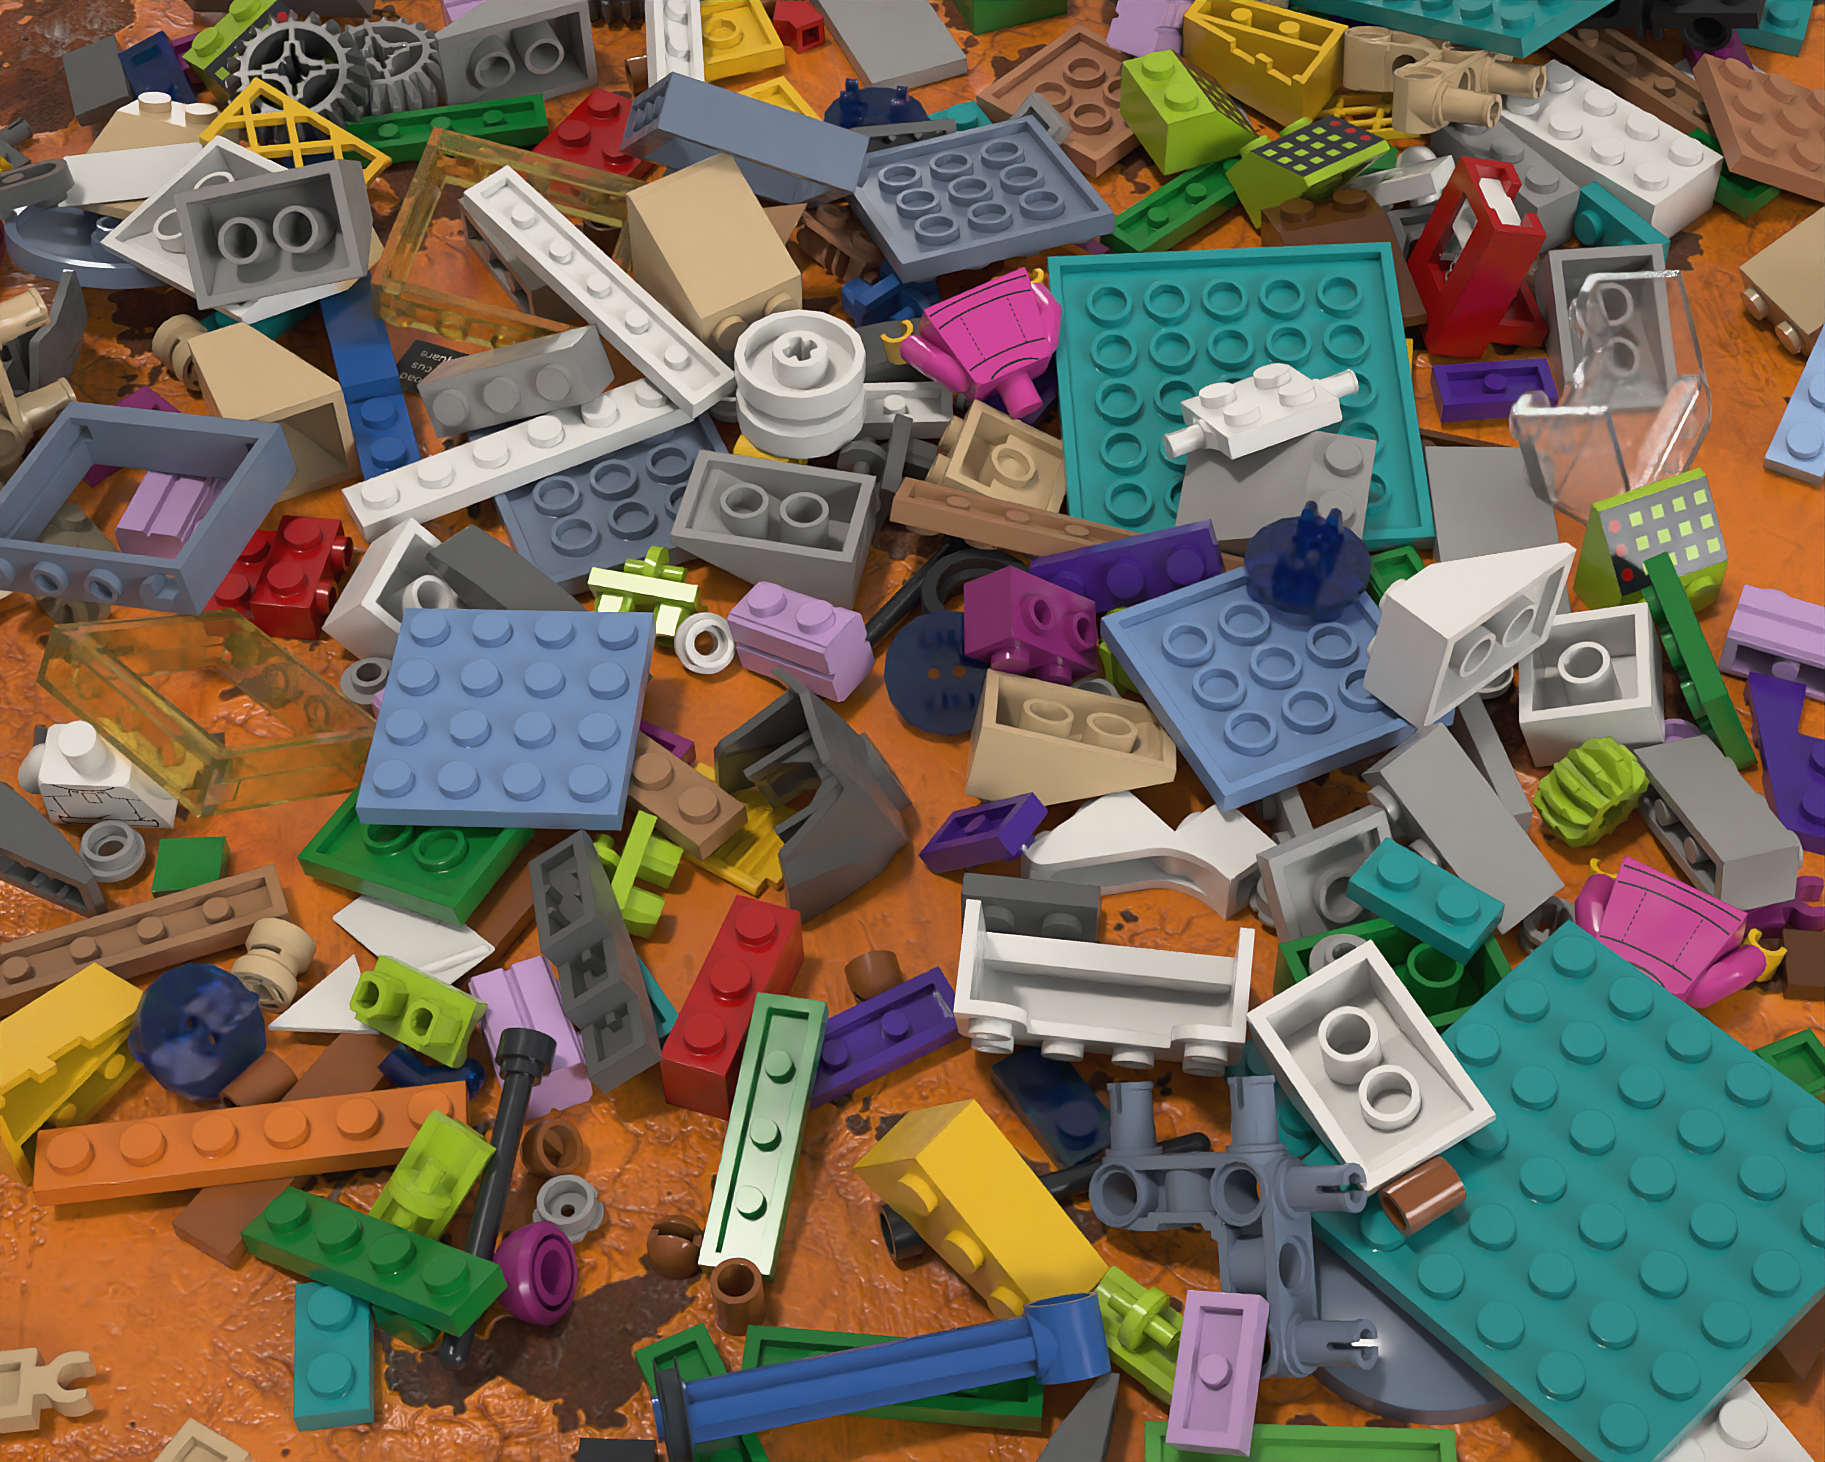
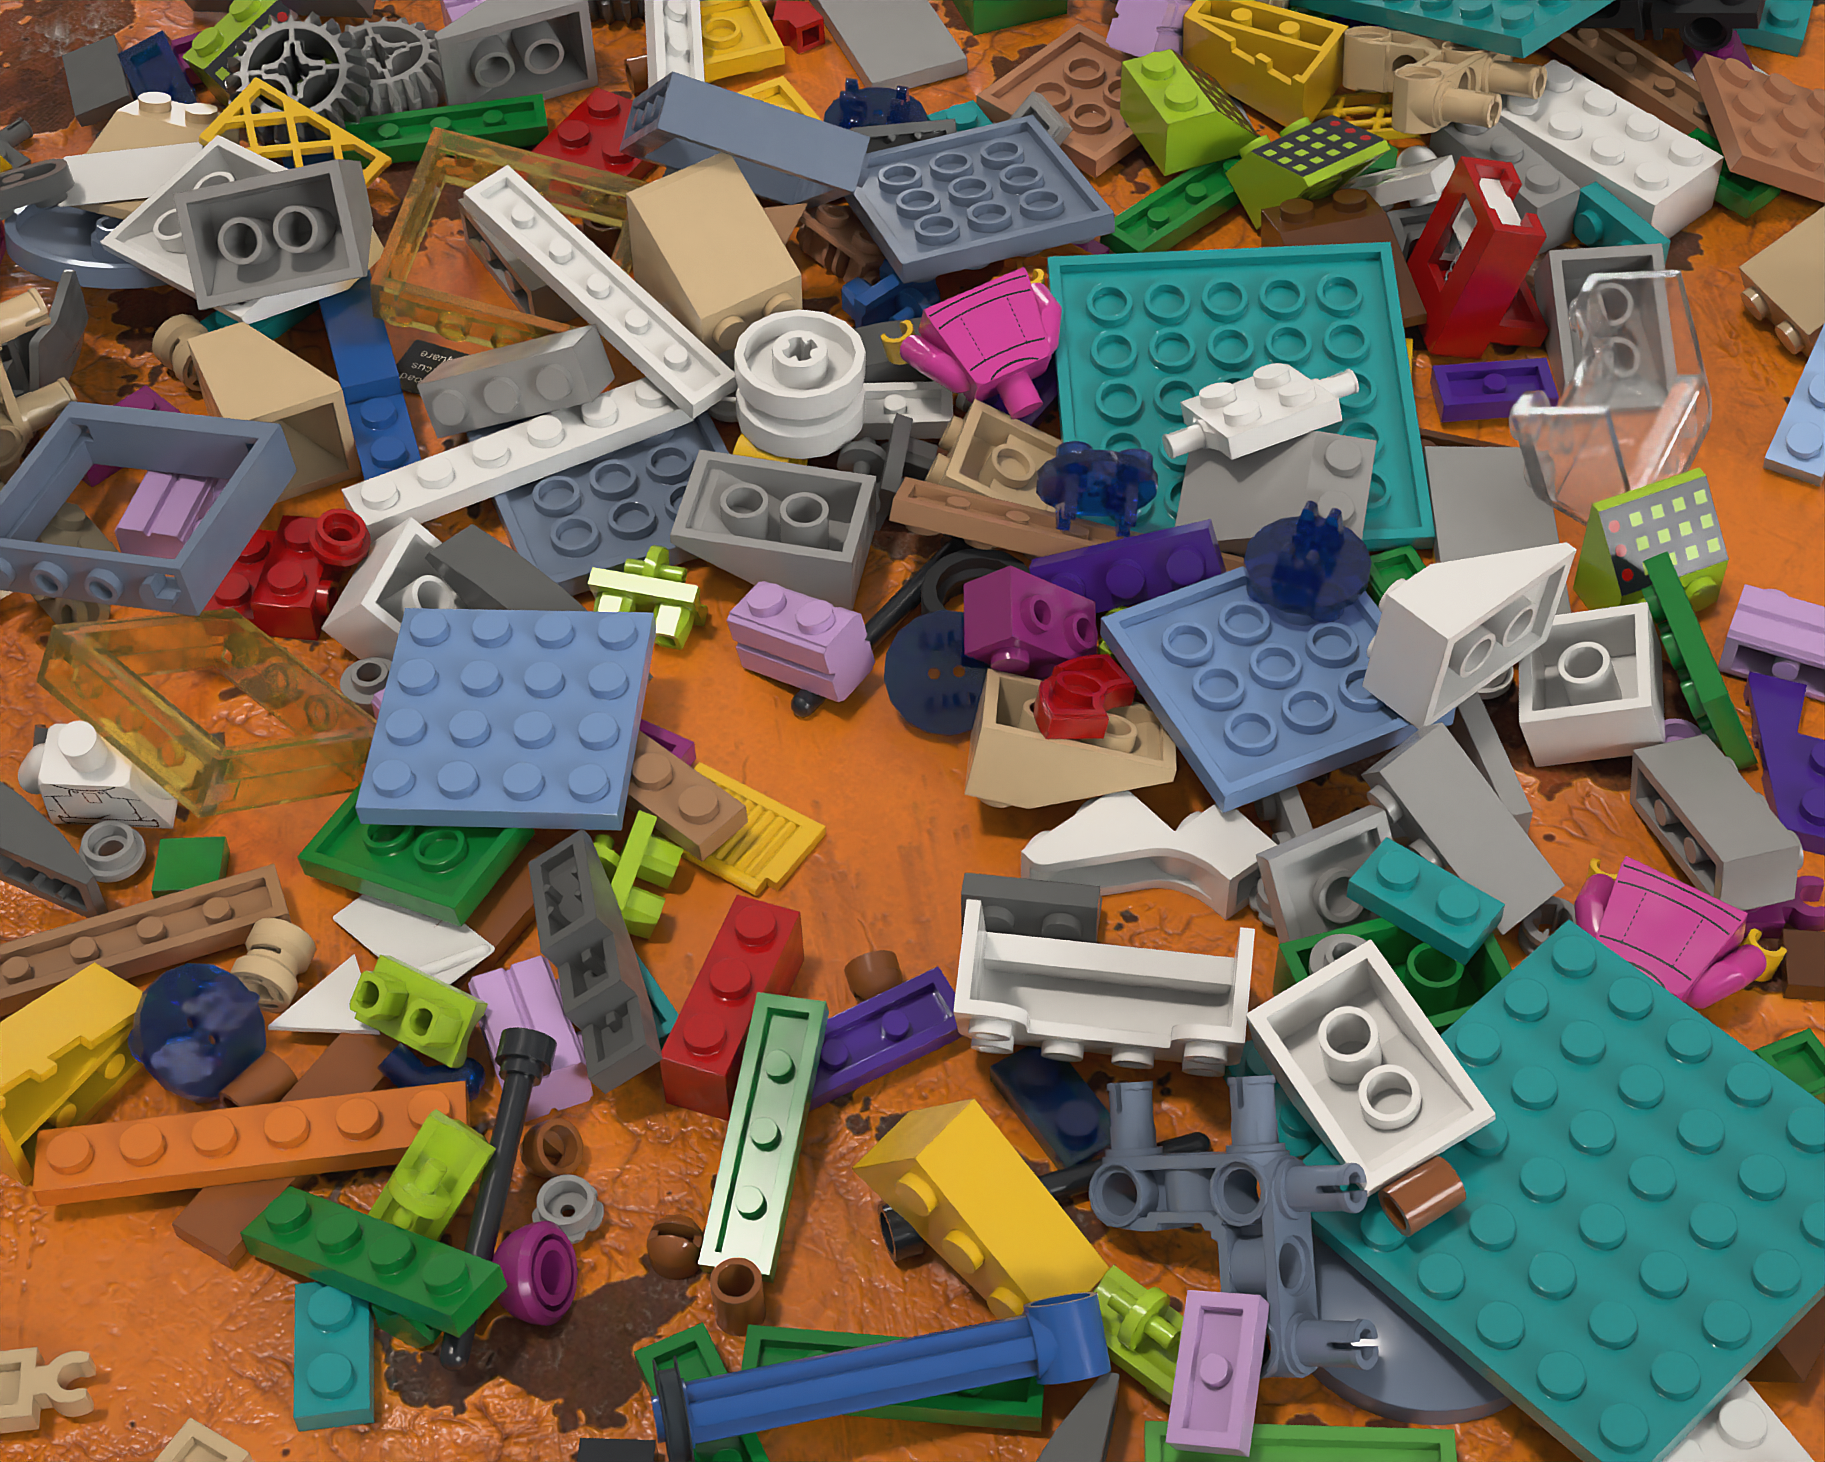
(339, 538): none -> red plate
(723, 643): white plate -> none
(855, 814): dark grey piece -> none
(984, 834): dark purple plate -> none
(1079, 695): none -> red tile
(1097, 484): none -> clear blue plate
(1591, 791): lime gear -> none

